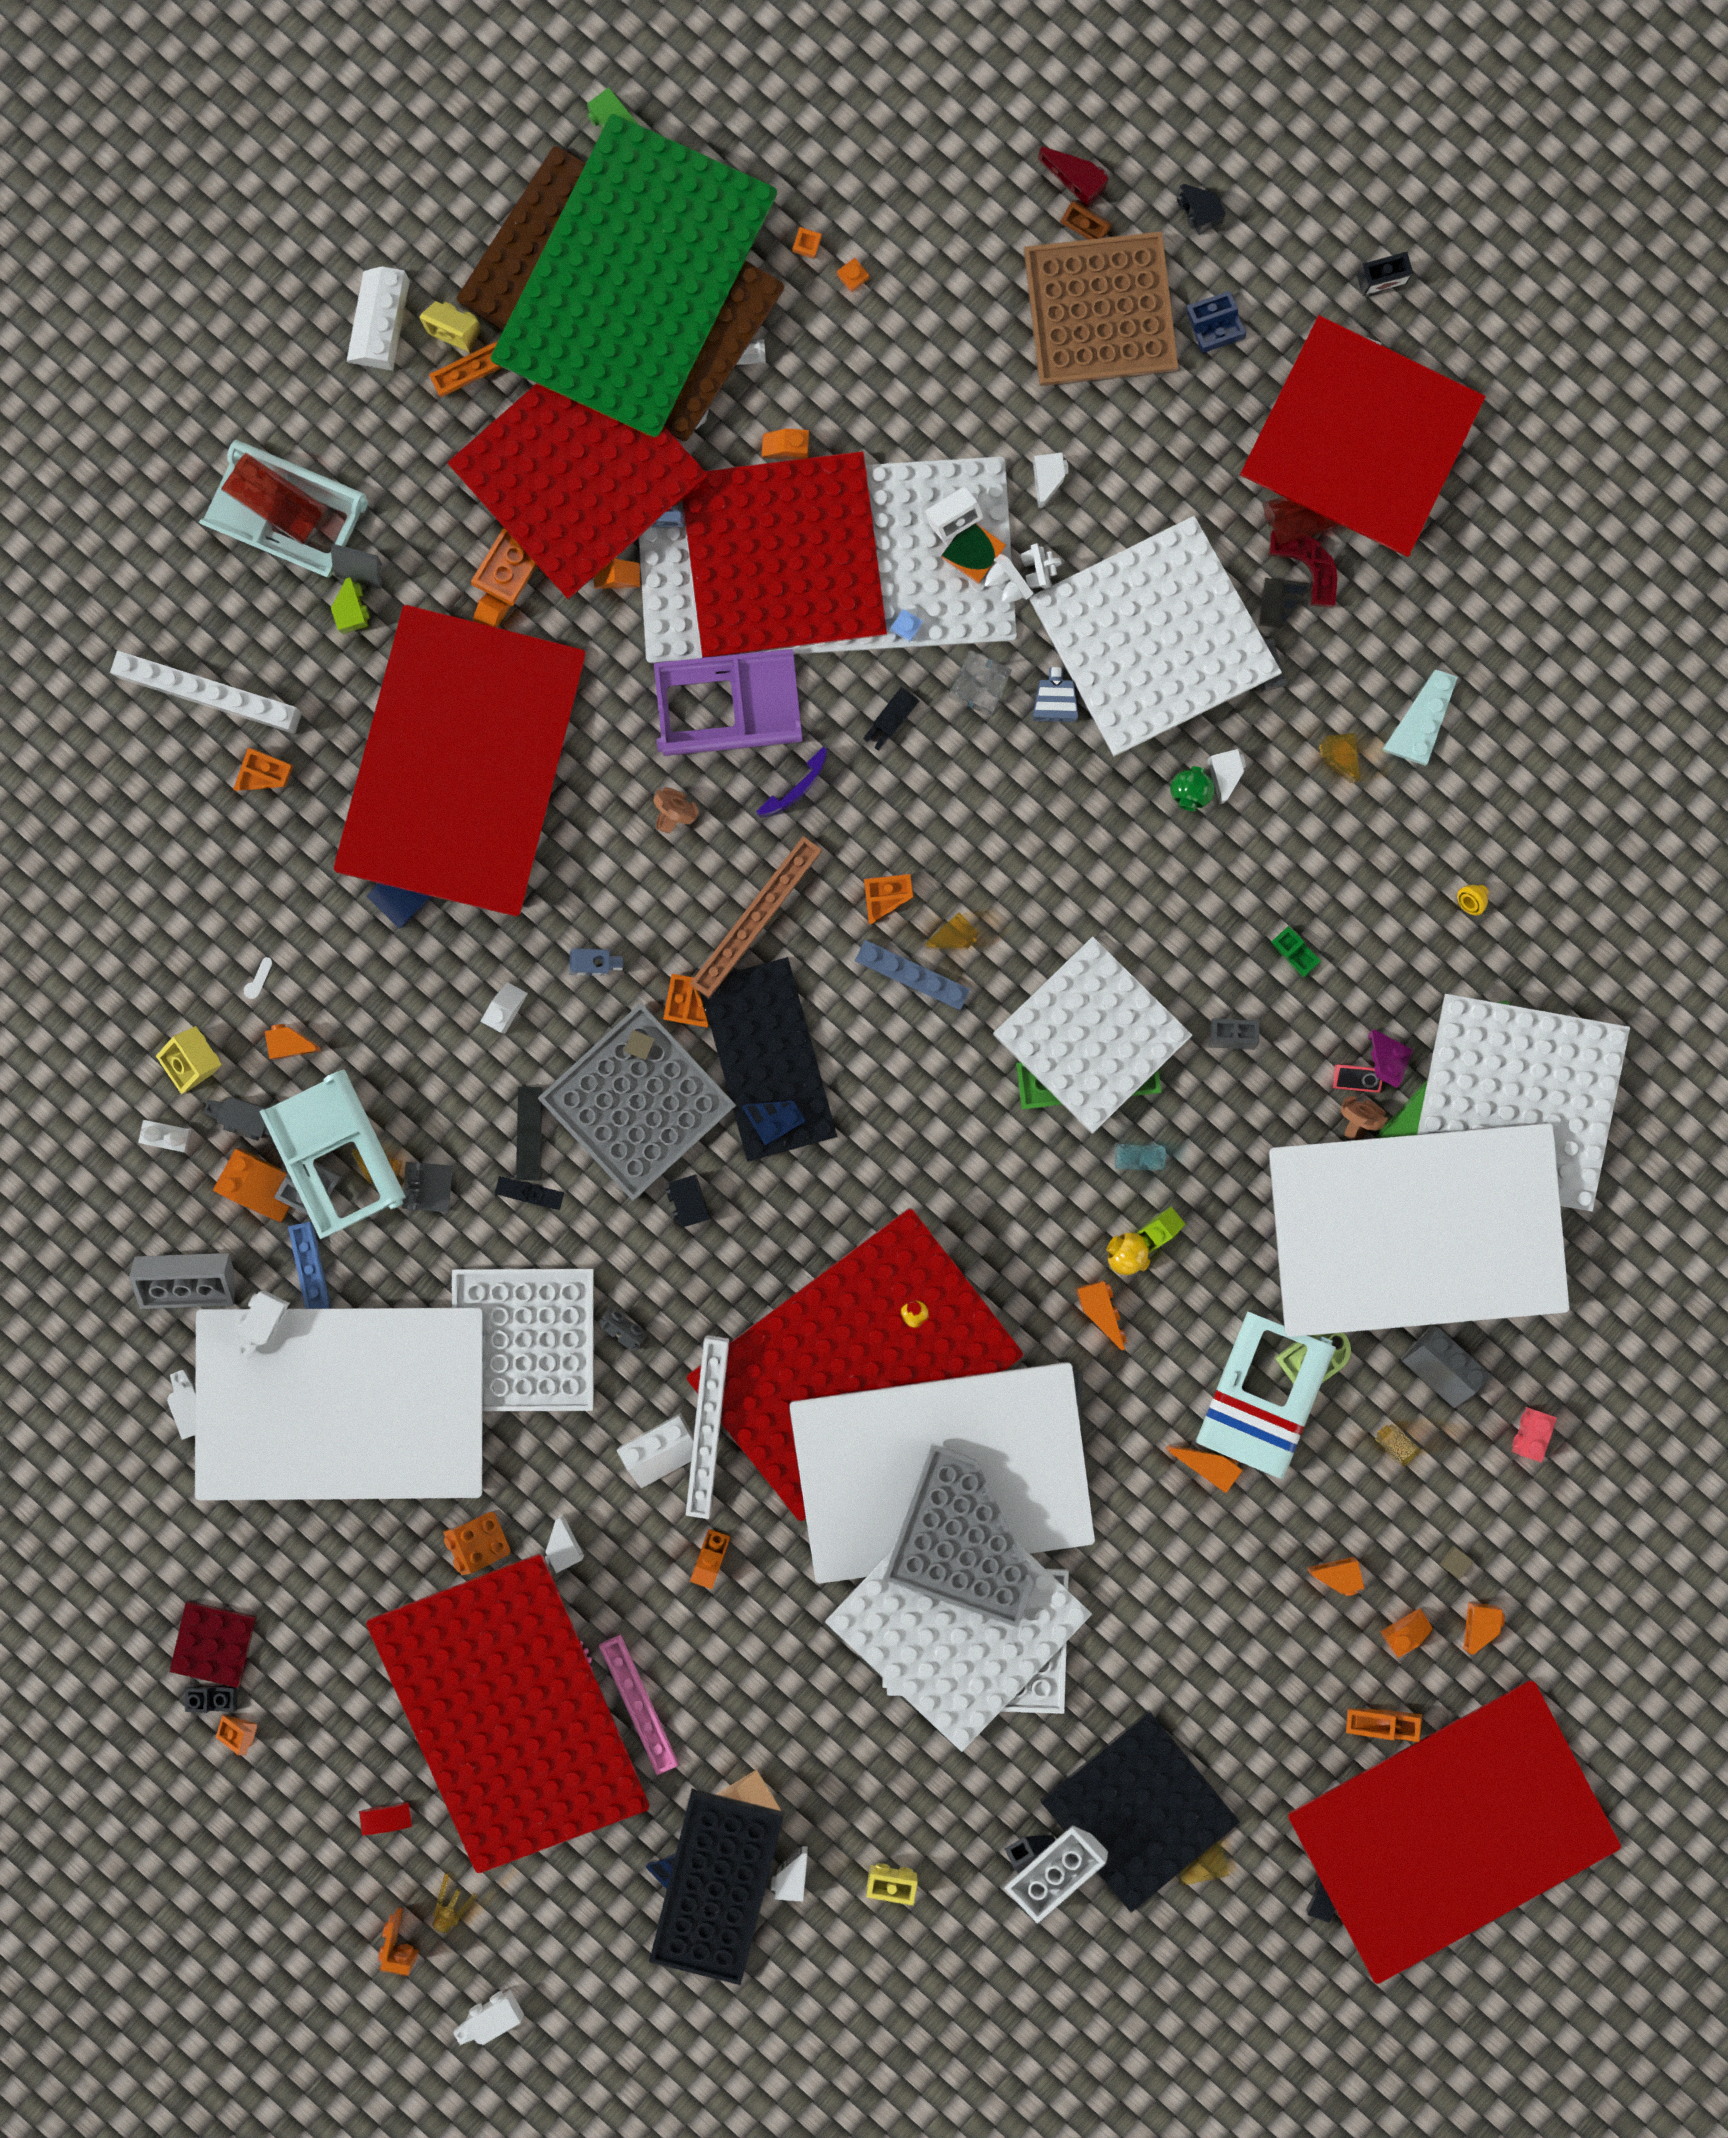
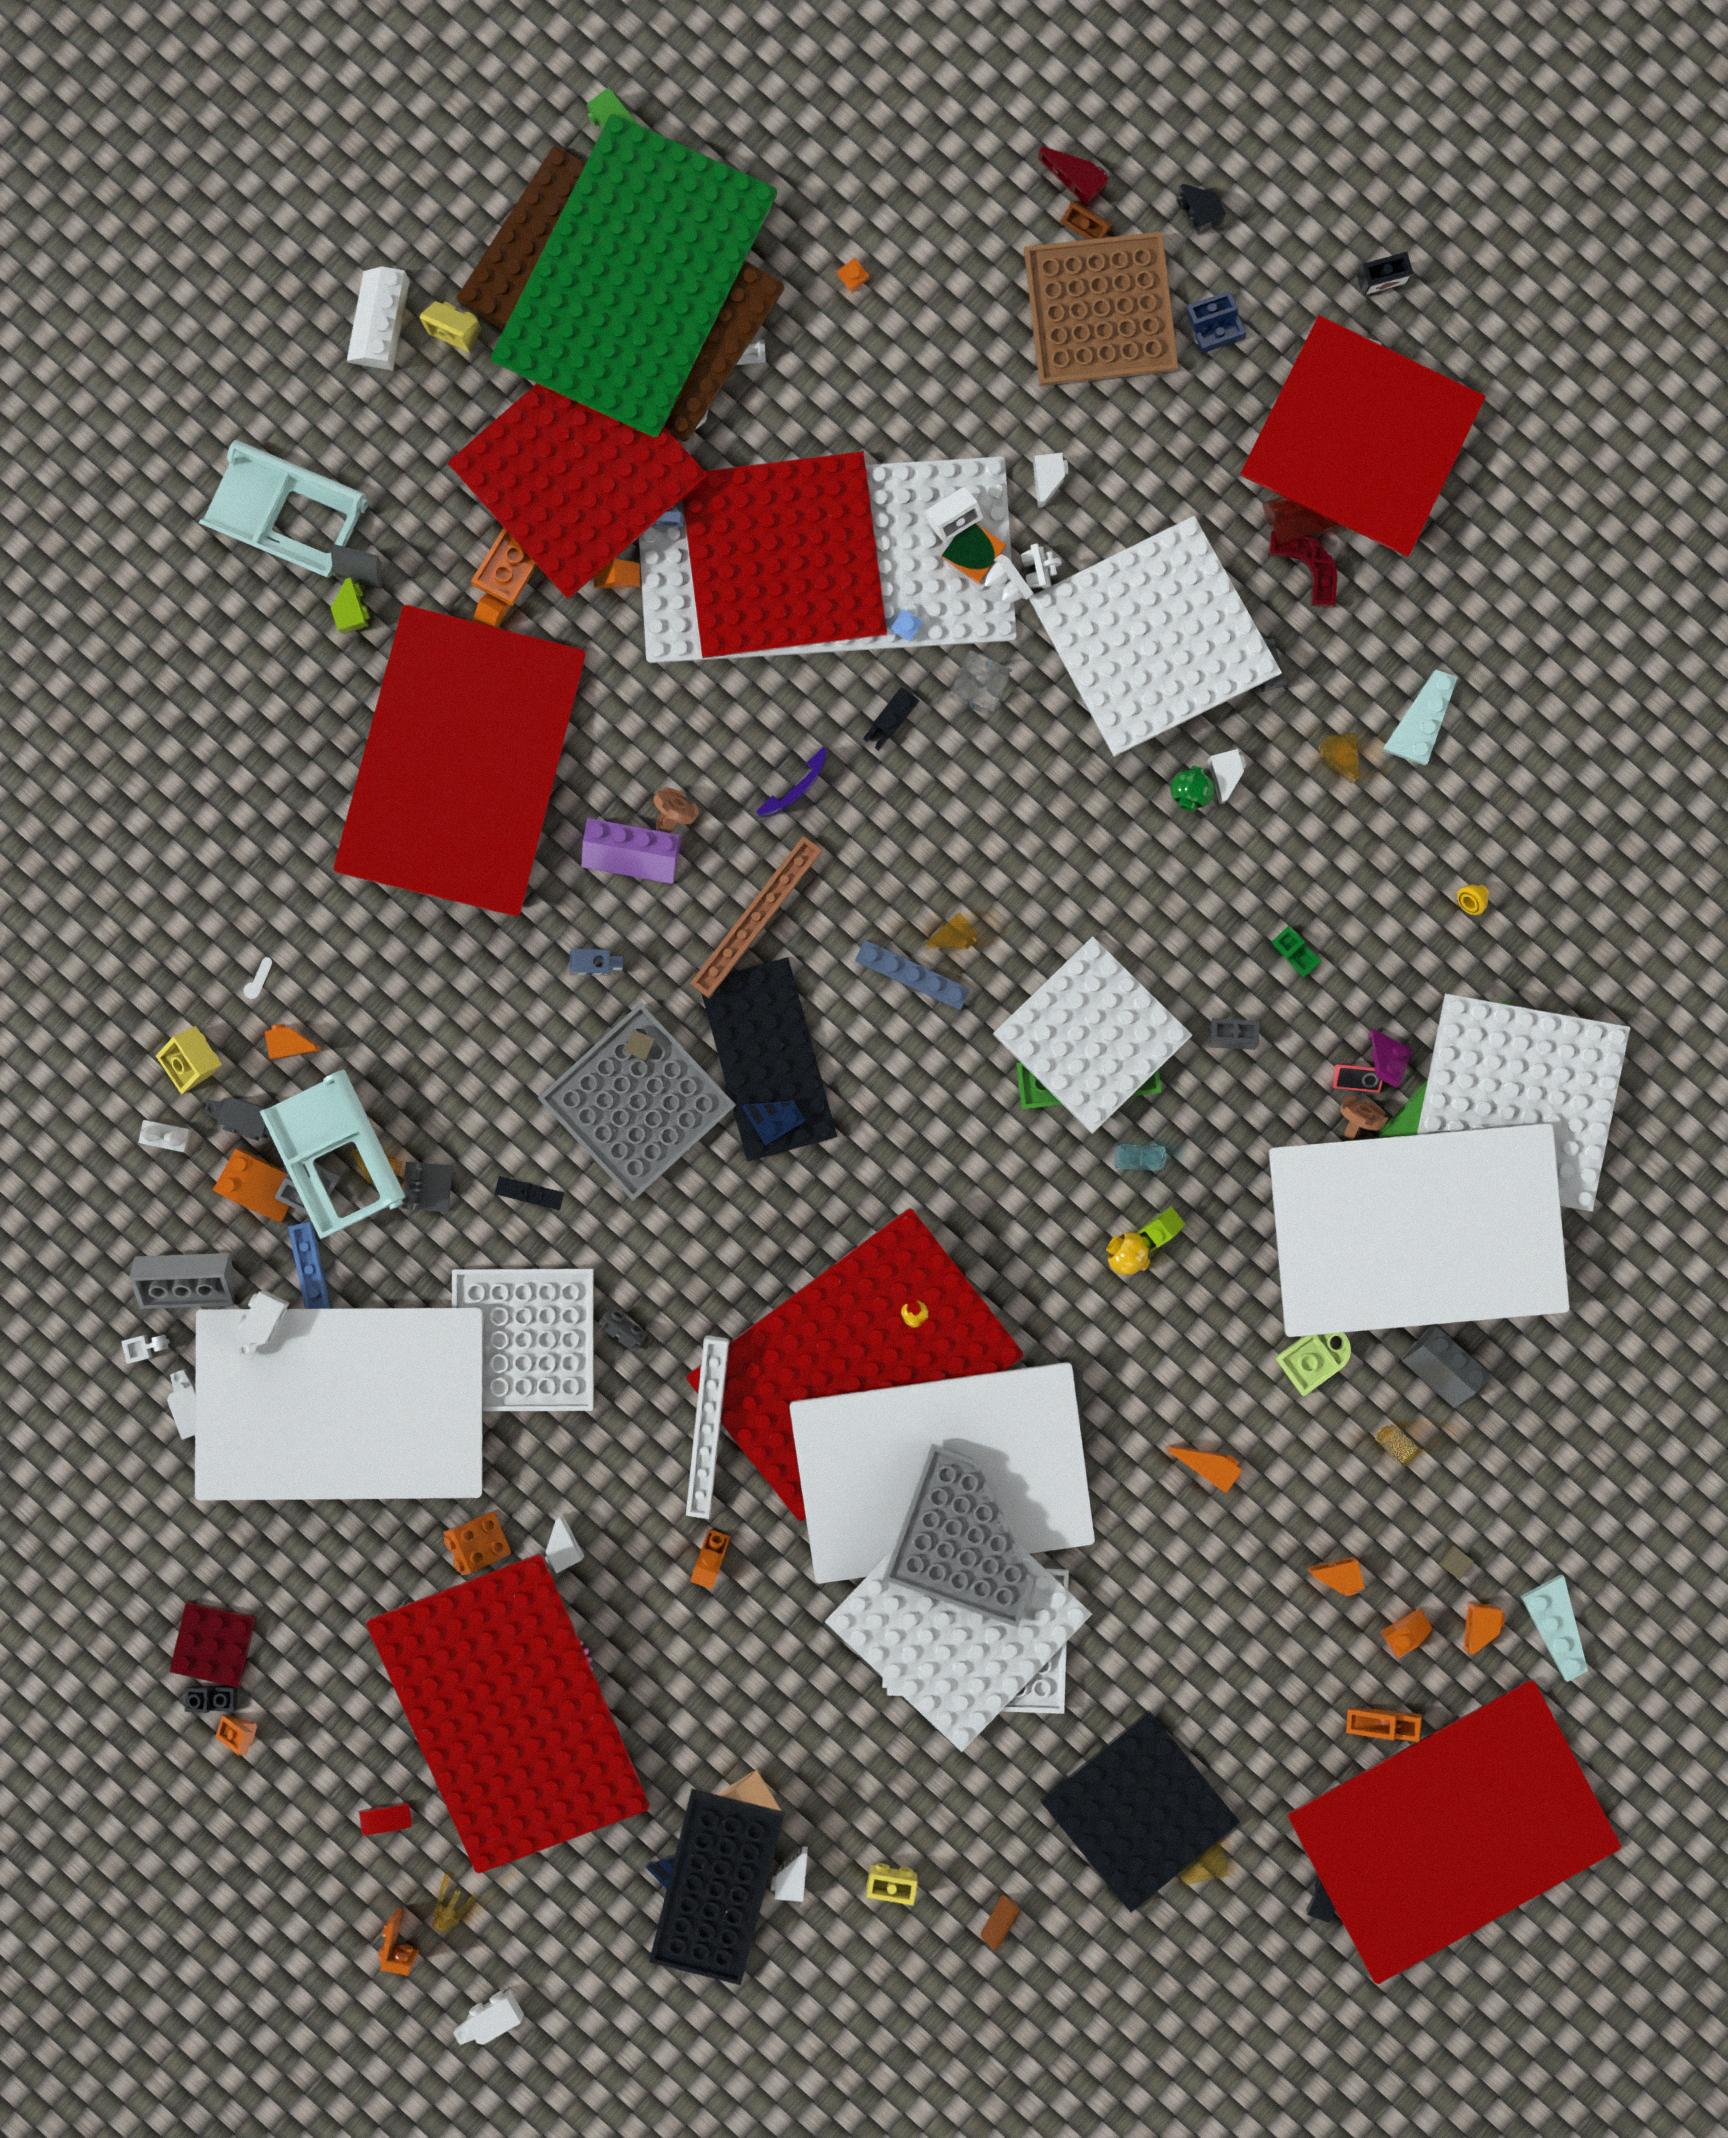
(139, 1347): none -> white plate
(206, 692): white brick -> none
(262, 772): orange wing -> none
(274, 498): clear red brick -> none
(397, 903): dark blue slope -> none
(464, 371): orange plate -> none
(504, 1008): white slope -> none
(529, 1134): pearl dark grey tile -> none
(630, 851): none -> medium lavender slope
(638, 1704): bright pink tile -> none
(658, 1451): white slope -> none
(684, 1003): orange wing -> none
(688, 1201): black brick -> none
(761, 694): medium lavender piece -> none
(786, 444): orange slope -> none
(807, 242): orange plate -> none
(886, 894): orange wing -> none
(1000, 1922): none -> dark orange slope
(1027, 1849): black slope -> none
(1055, 699): torso -> none
(1057, 1872): white slope -> none
(1097, 1306): orange slope -> none
(1255, 1428): light aqua piece -> none
(1279, 601): clear smoke wing -> none
(1533, 1434): coral brick -> none
(1555, 1621): none -> light aqua wing

